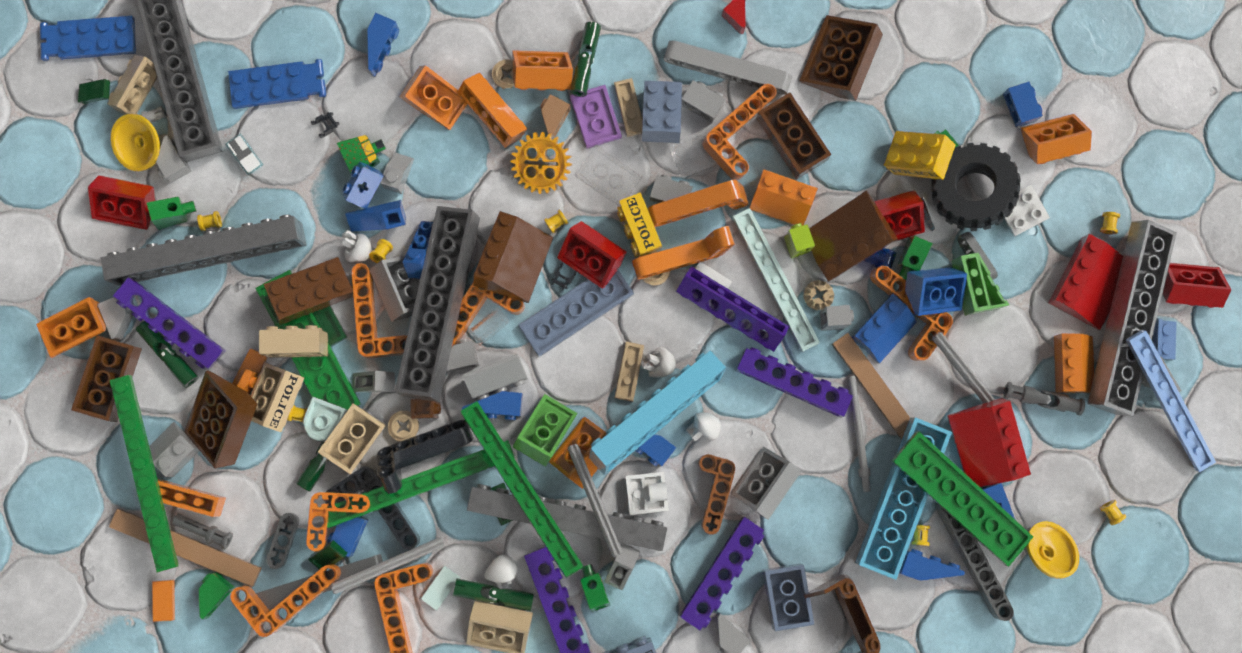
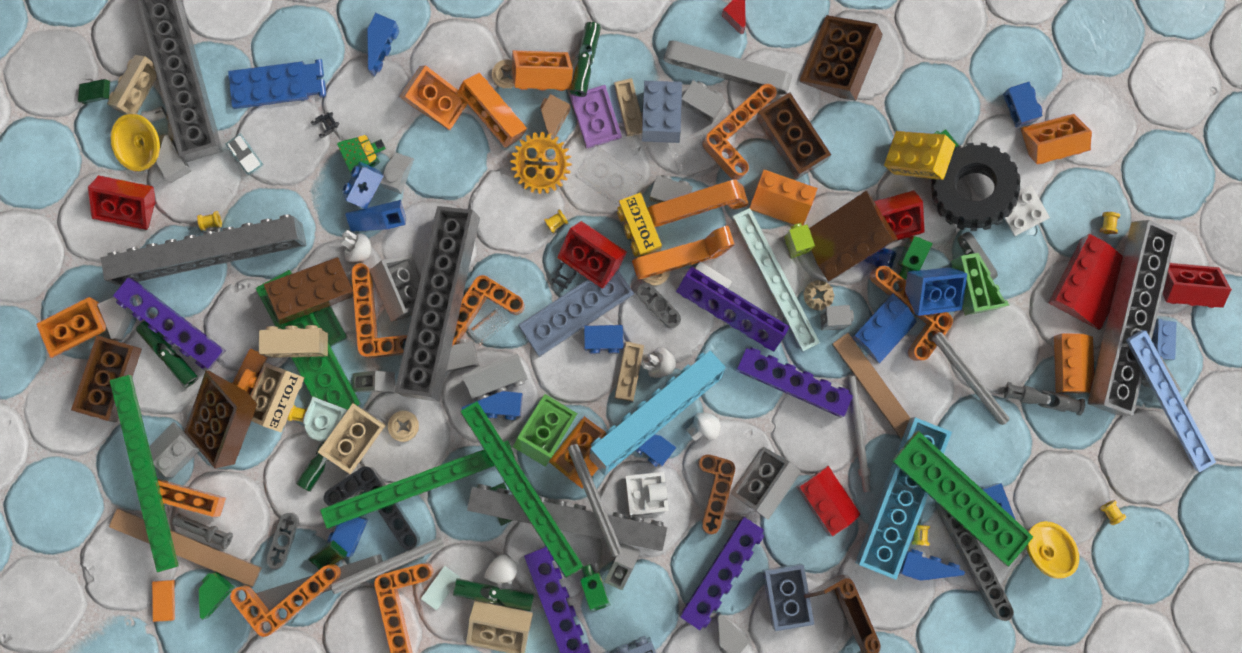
(88, 38): blue hinge -> none
(169, 212): green torso -> none
(323, 511): orange beam -> none
(380, 252): yellow bush -> none
(417, 251): blue slope -> none
(419, 448): black beam -> none
(424, 409): reddish brown bracket -> none
(512, 258): reddish brown slope -> none
(603, 338): none -> blue brick
(672, 312): none -> dark grey beam
(828, 501): none -> red slope
(927, 216): sticker -> none
(989, 443): red slope -> none

